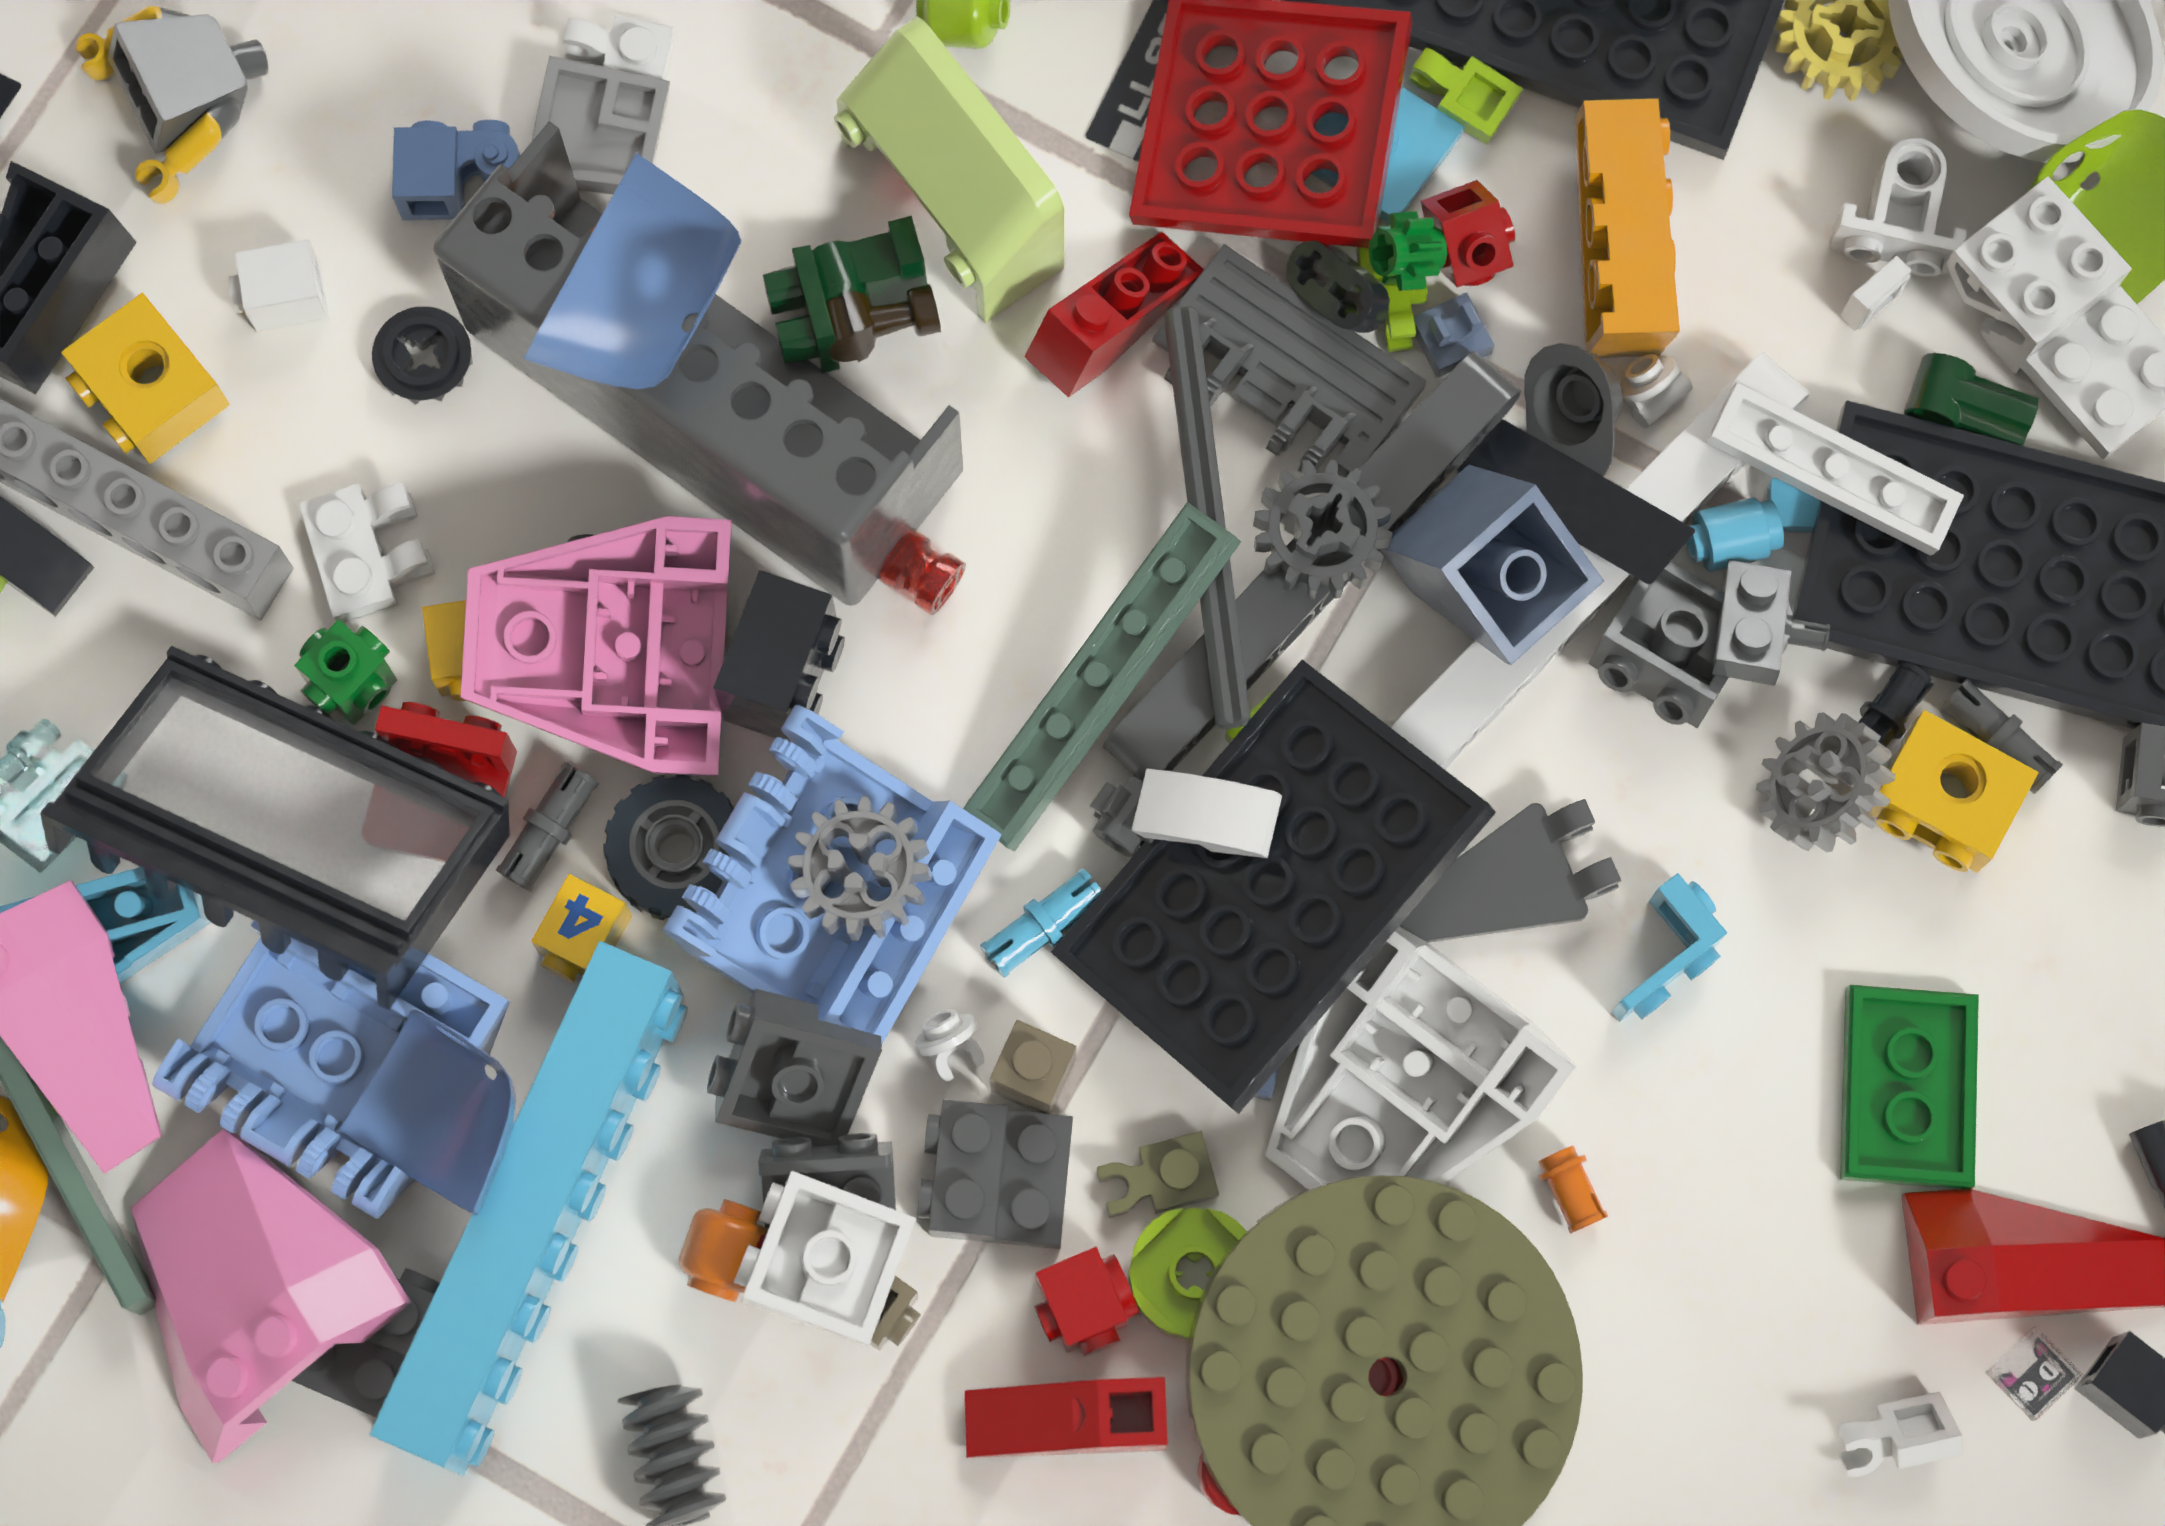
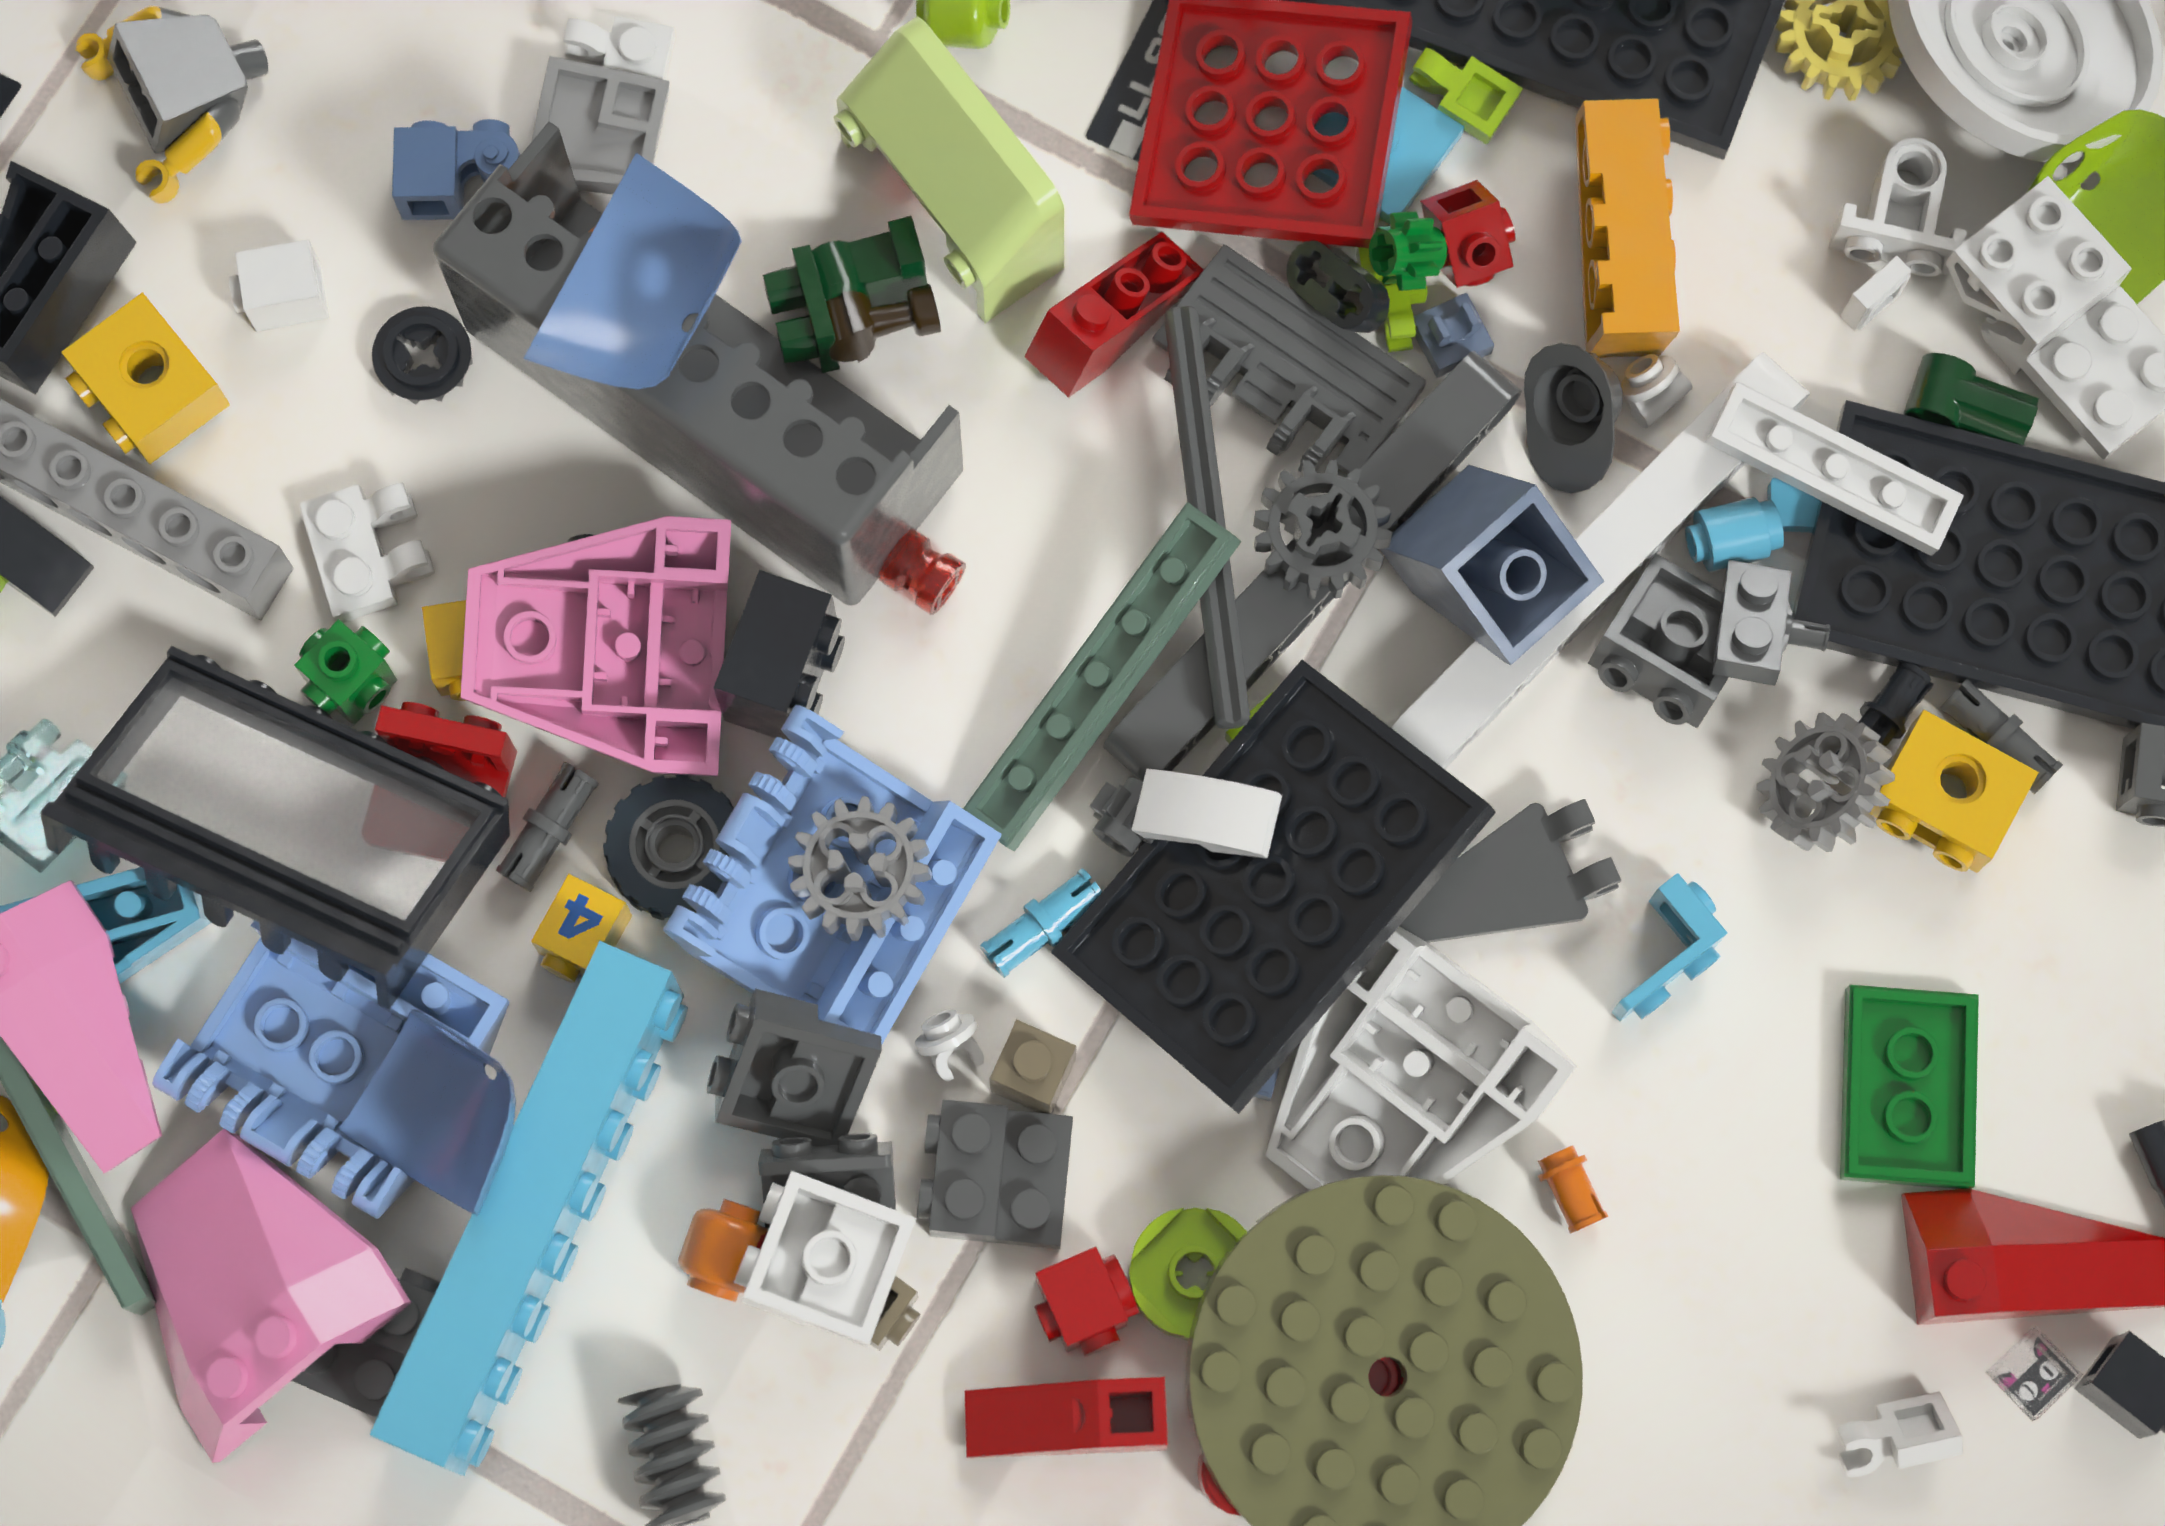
(1171, 1173): olive plate -> none
(1589, 505): black sticker -> none

